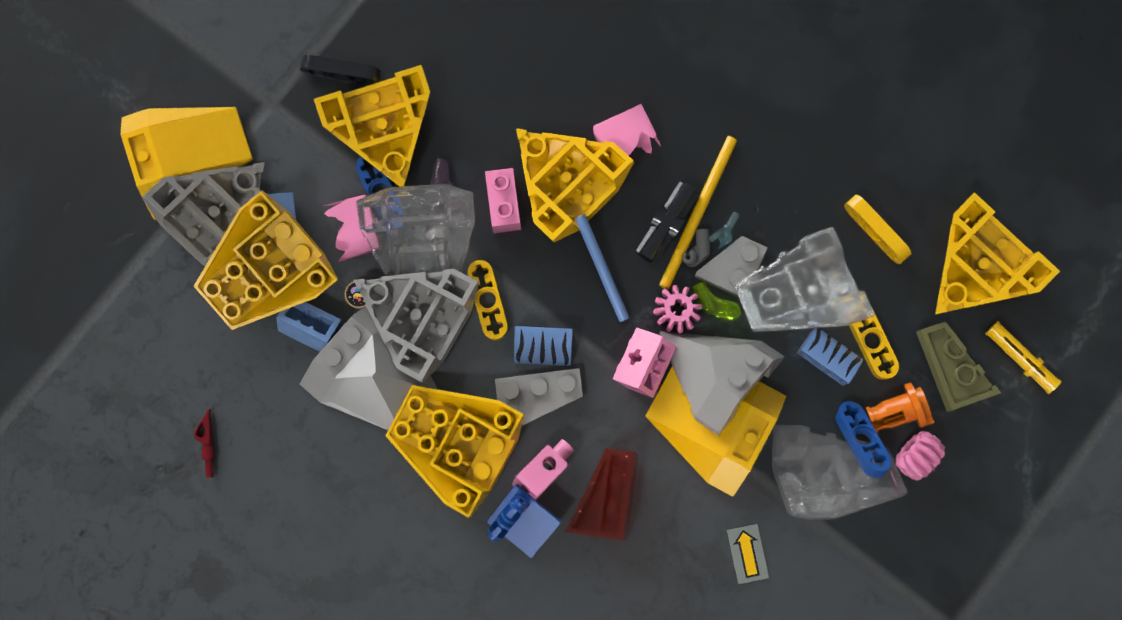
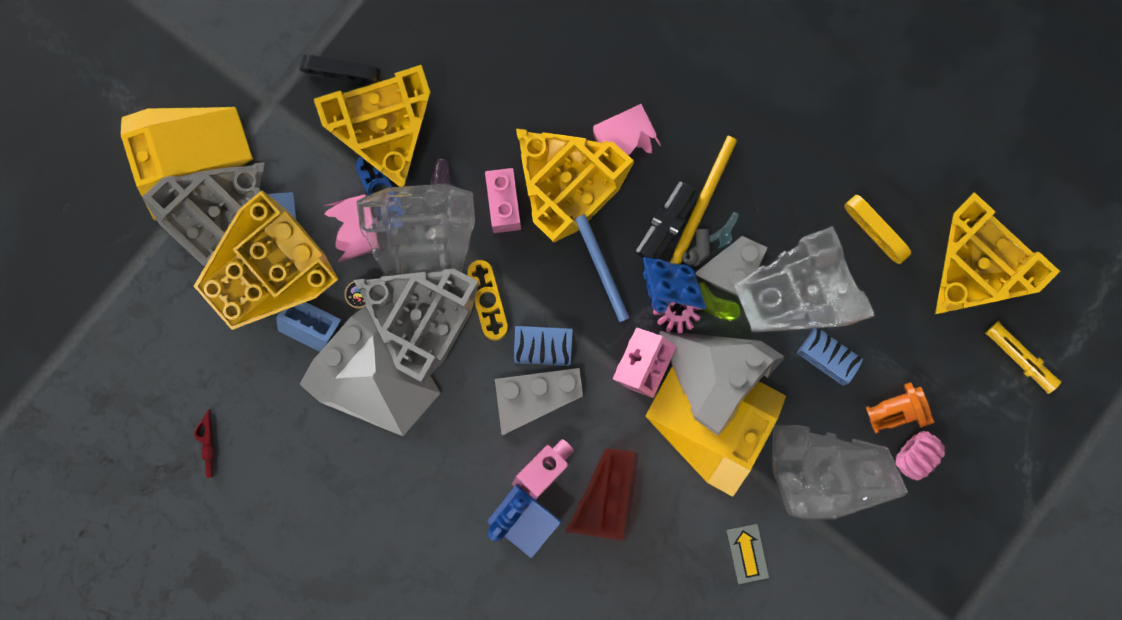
(456, 442): yellow wedge -> none
(671, 283): none -> blue hinge
(863, 451): blue beam -> none
(889, 356): yellow beam -> none
(953, 370): olive wing -> none

